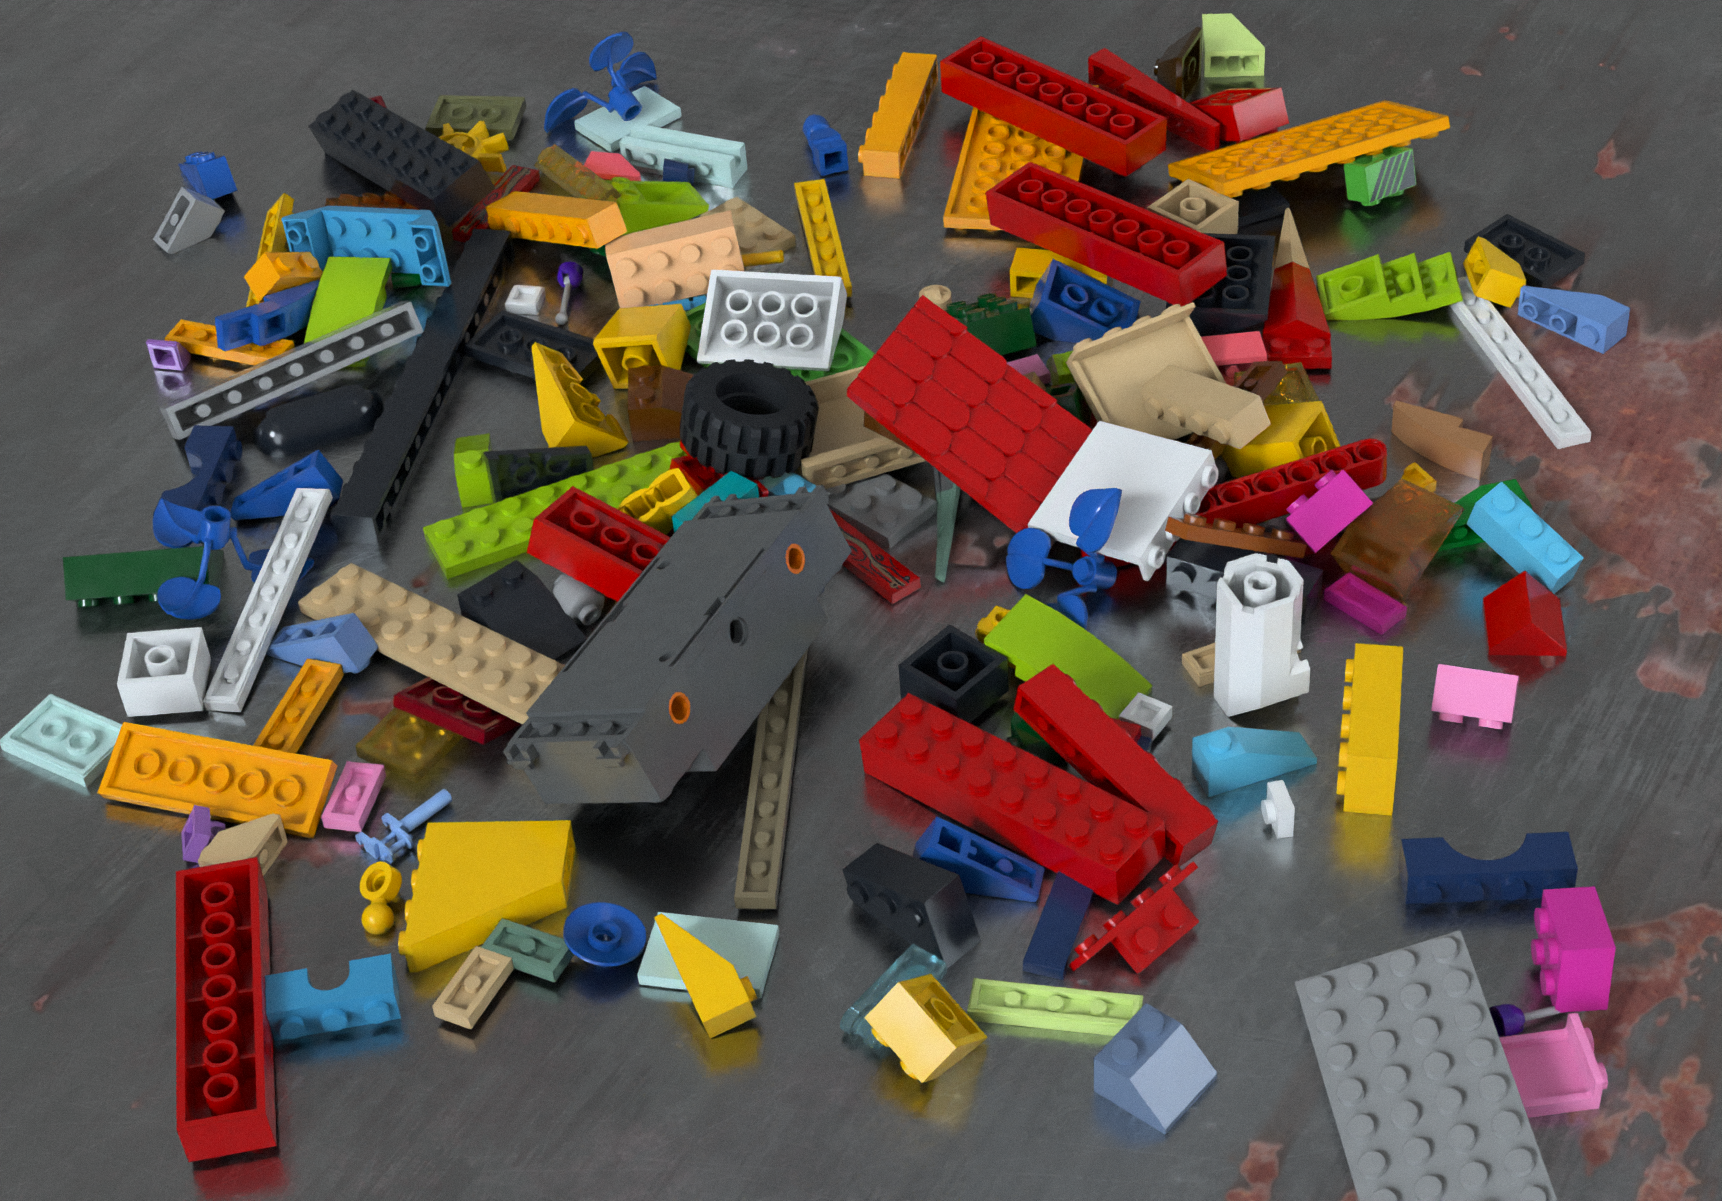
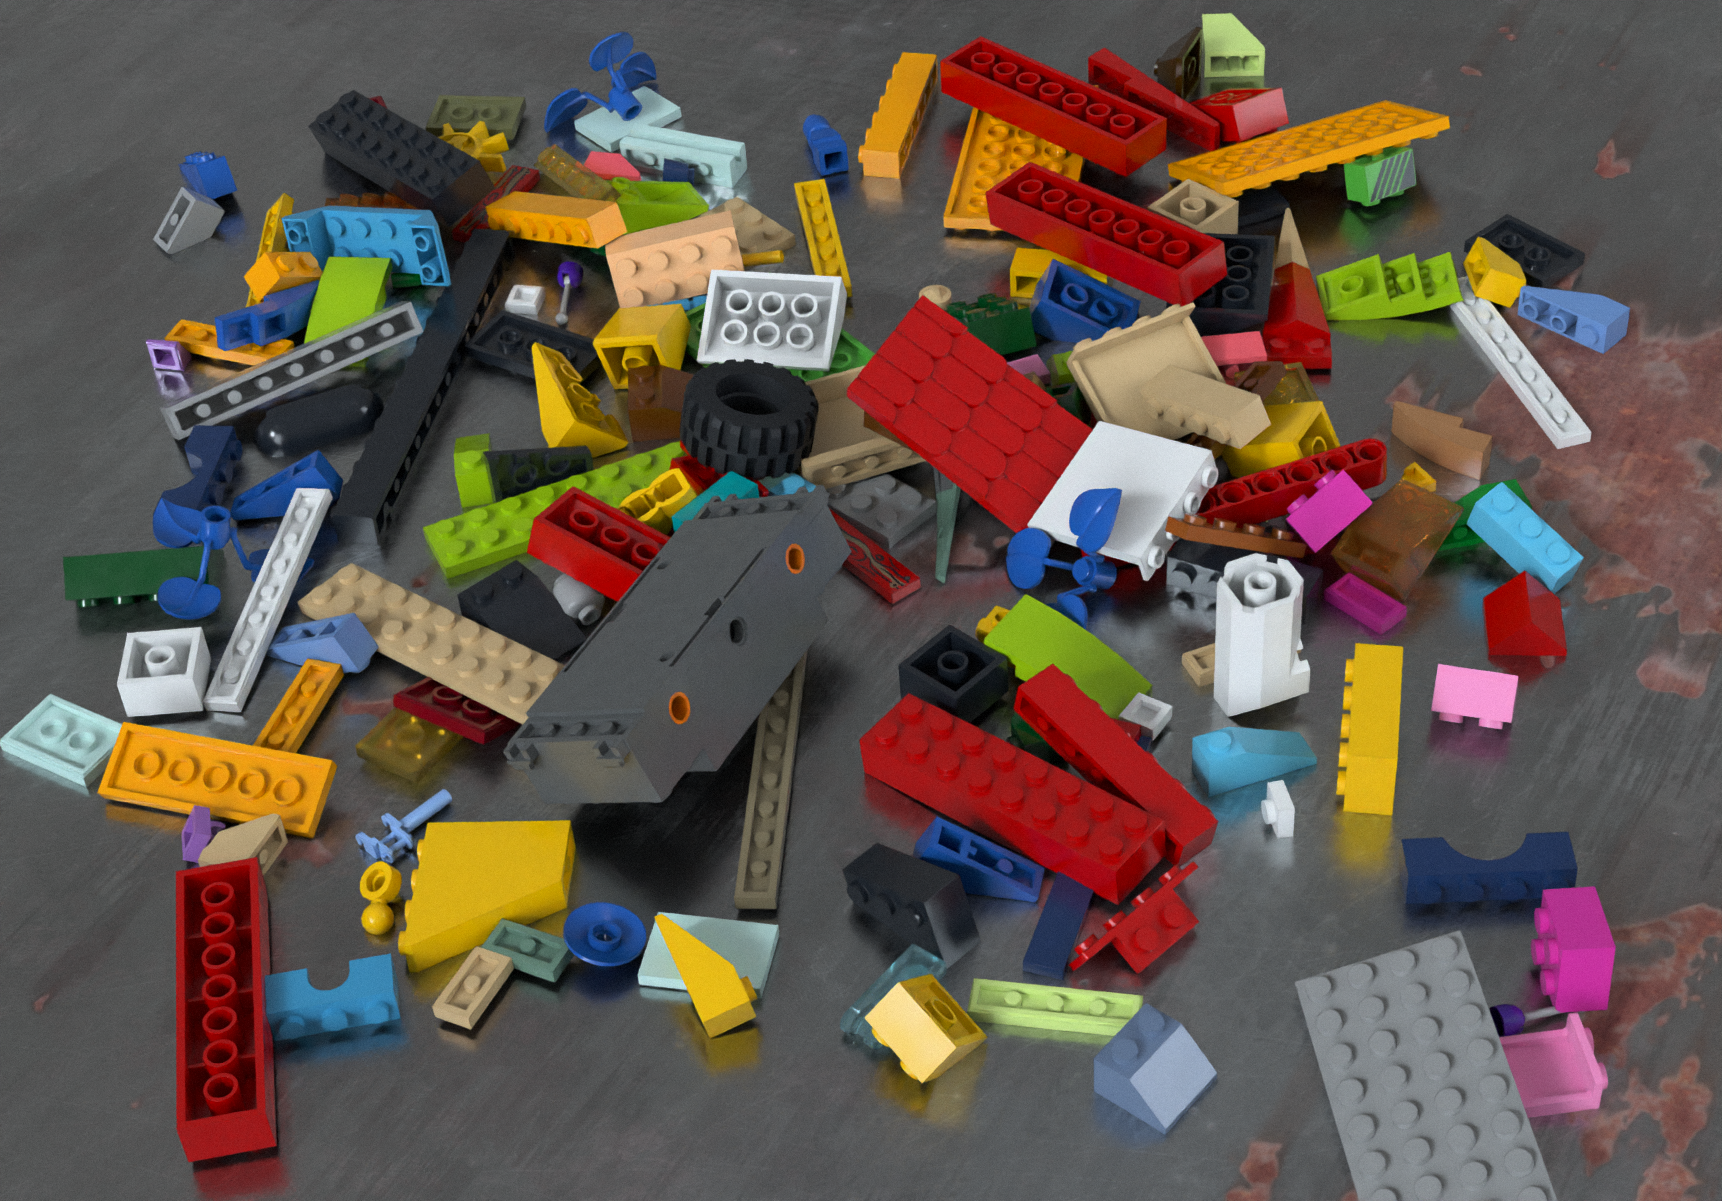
(353, 796): bright pink plate -> none

